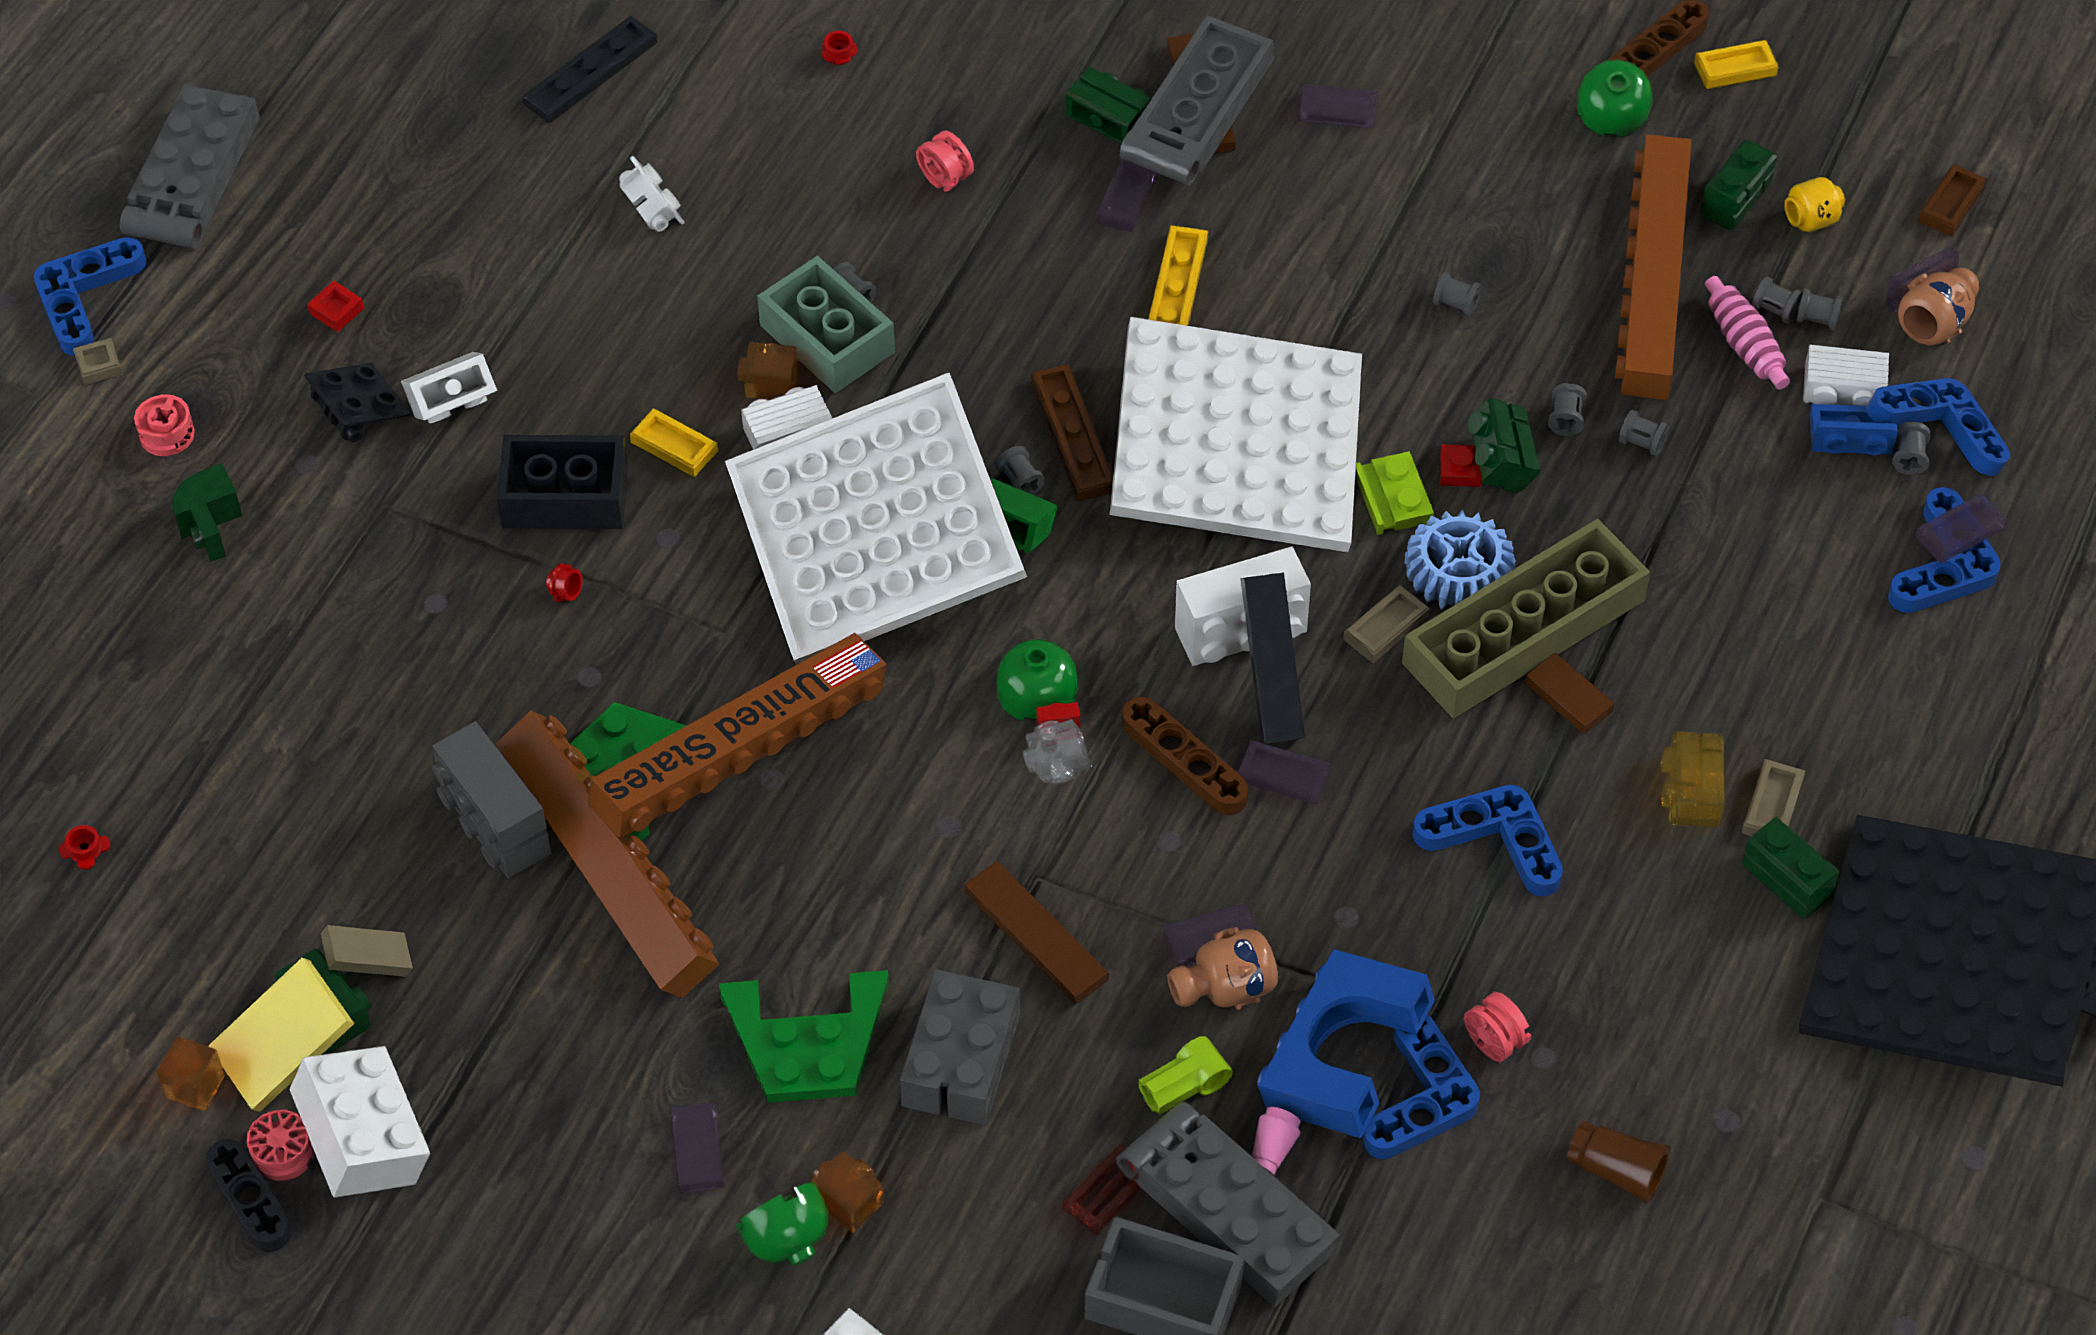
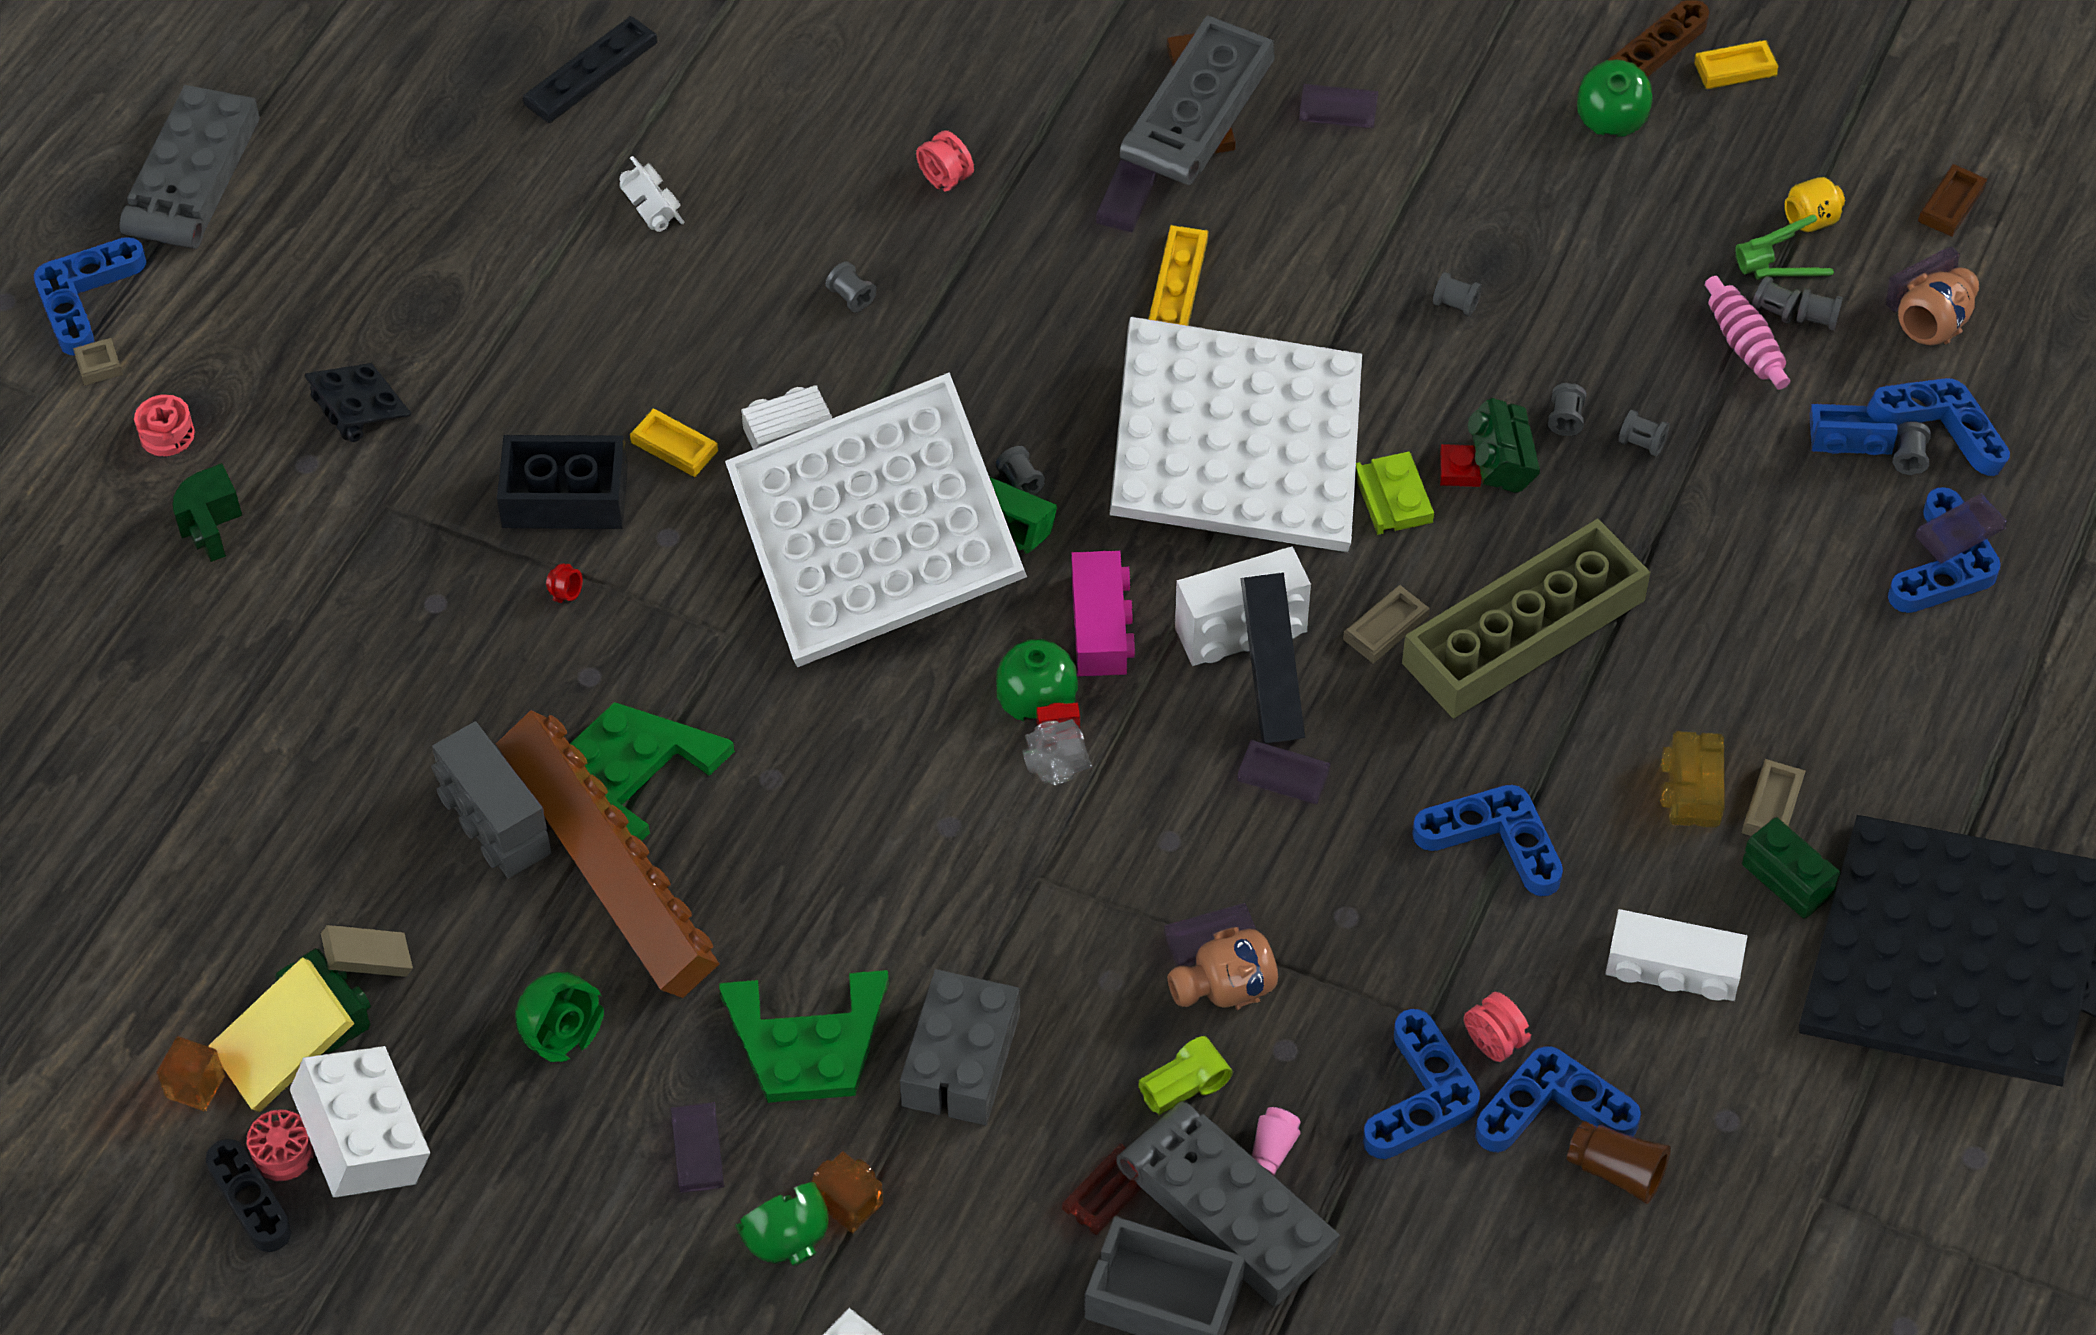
(80, 837): red plate -> none
(335, 306): red plate -> none
(449, 386): white brick -> none
(558, 1014): none -> green cylinder
(736, 735): dark orange brick -> none
(768, 370): clear orange brick -> none
(829, 323): sand green brick -> none
(838, 48): red plate -> none
(1036, 932): reddish brown tile -> none
(1073, 432): reddish brown tile -> none
(1101, 613): none -> dark pink brick
(1105, 104): dark green brick -> none
(1188, 752): reddish brown beam -> none
(1343, 993): blue arch -> none
(1457, 550): light blue gear -> none
(1557, 1087): none -> blue beam
(1569, 693): reddish brown tile -> none
(1655, 267): dark orange brick -> none
(1676, 955): none -> white brick
(1738, 184): dark green brick -> none
(1759, 253): none -> bright green plant
(1843, 375): white brick -> none

